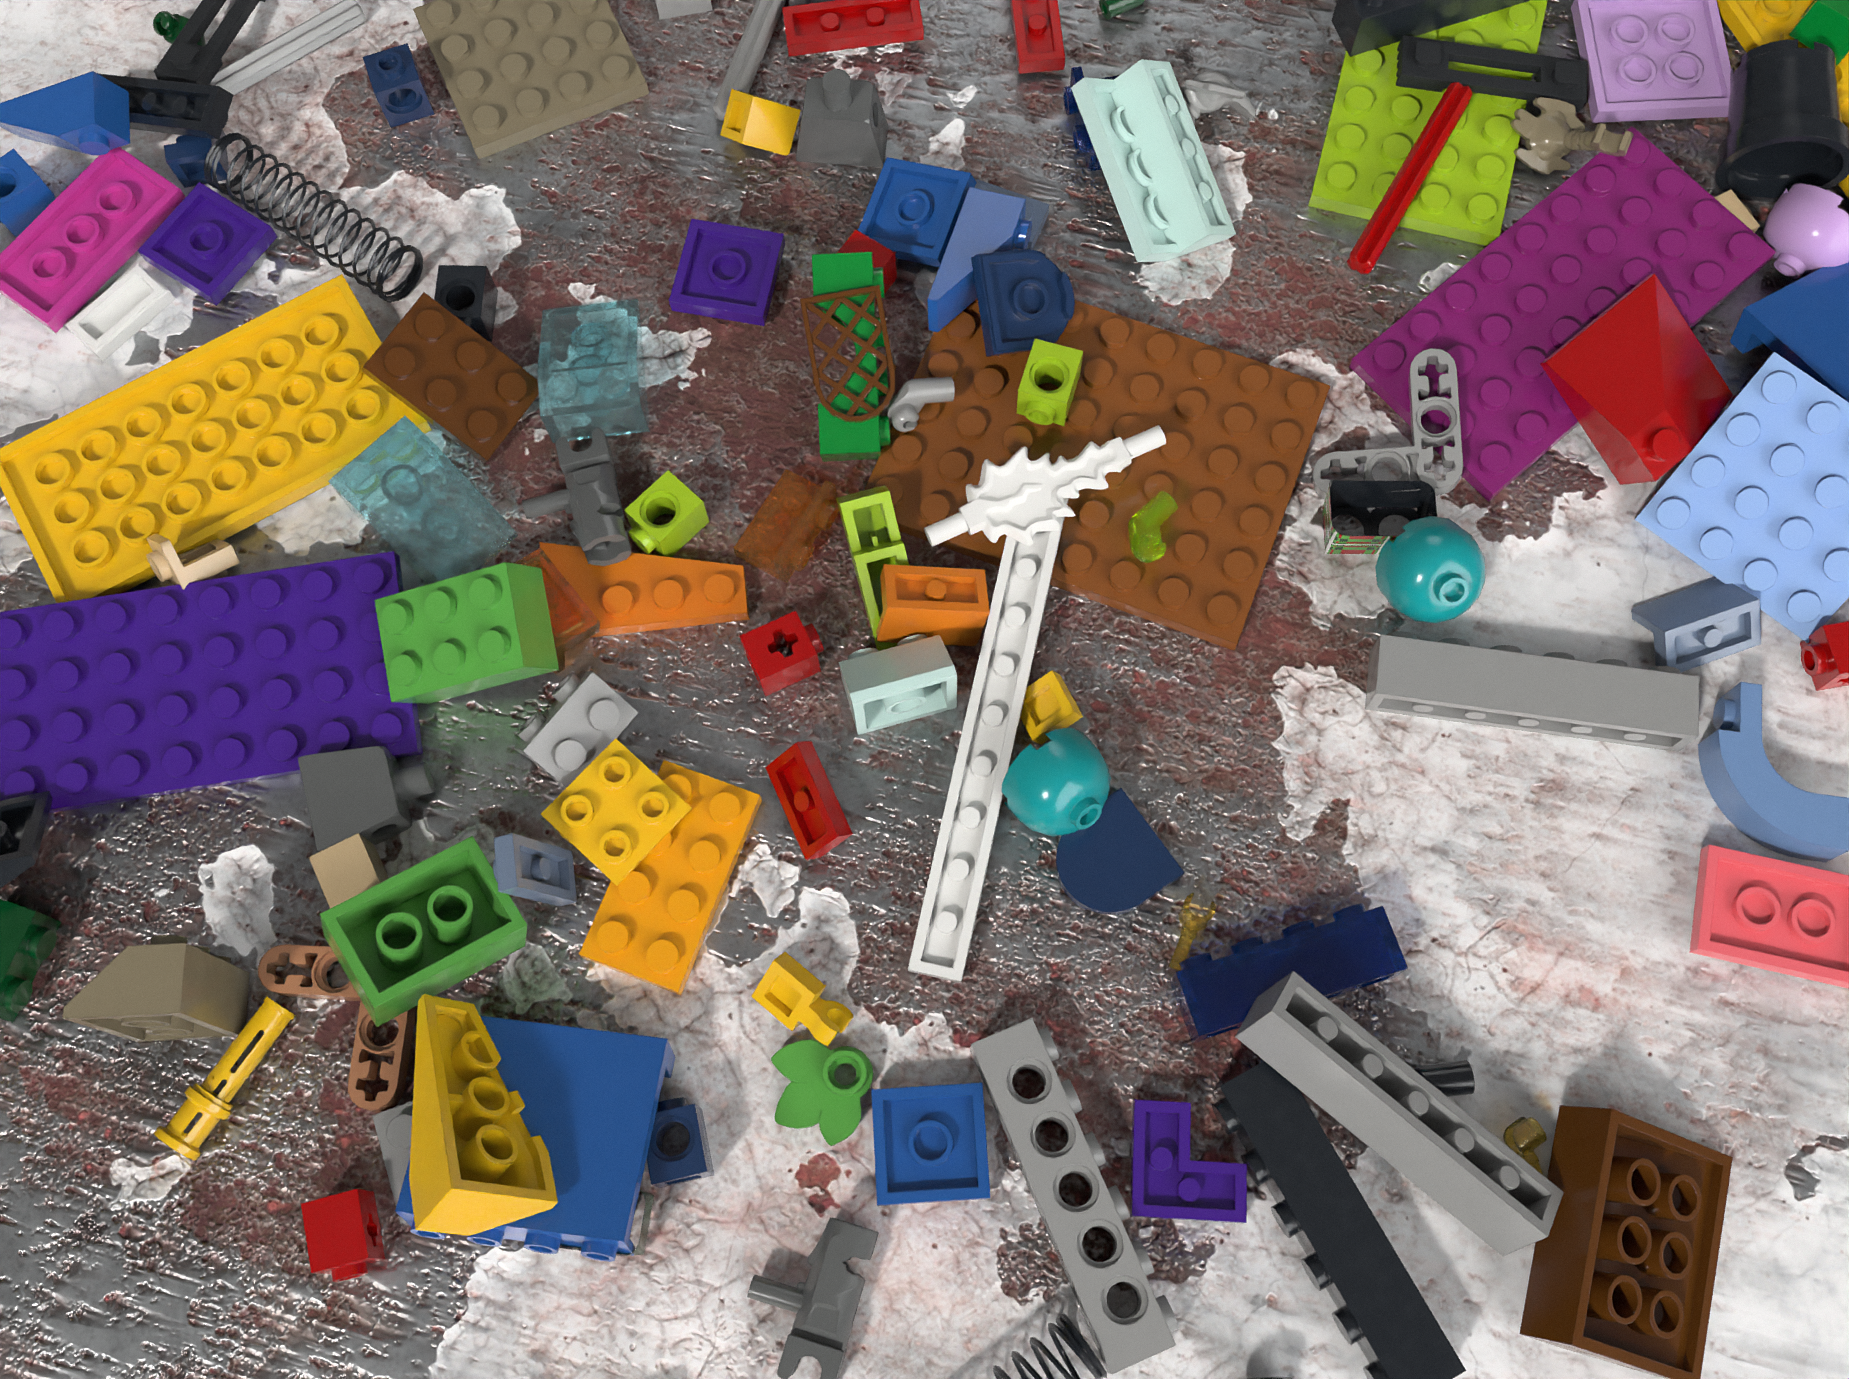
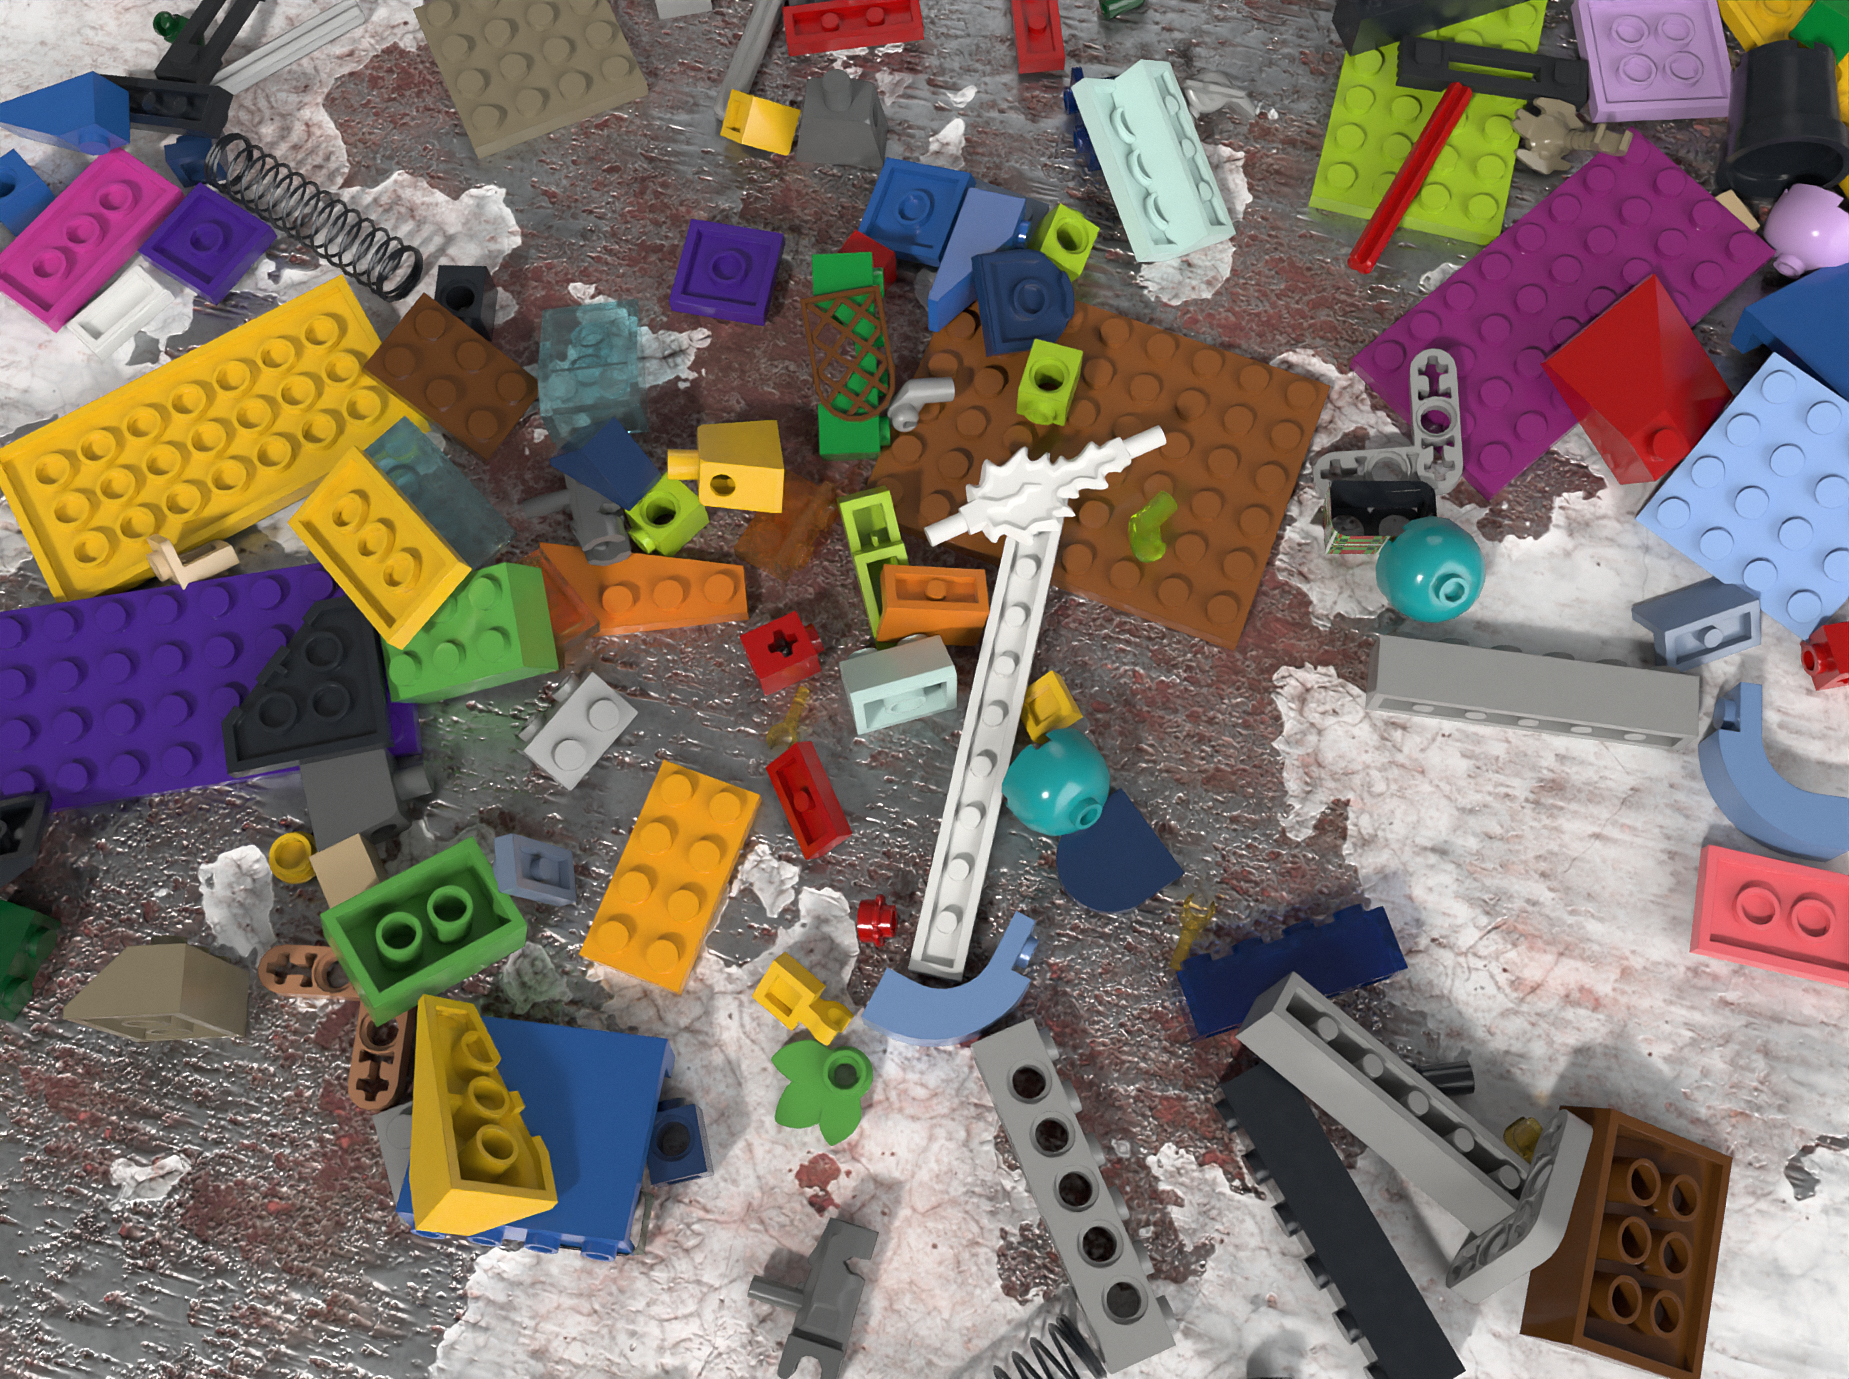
(200, 1097): yellow pin -> none
(291, 855): none -> yellow plate
(313, 697): none -> black plate
(343, 1234): red brick -> none
(378, 547): none -> yellow plate
(398, 85): dark blue brick -> none
(608, 462): none -> dark blue slope
(616, 811): yellow hinge -> none
(734, 465): none -> yellow torso
(791, 719): none -> clear yellow hand
(876, 920): none -> red plate
(930, 1144): blue plate -> none
(956, 1014): none -> medium blue arch
(1072, 231): none -> lime brick
(1168, 1182): dark purple plate -> none
(1540, 1219): none -> light grey beam

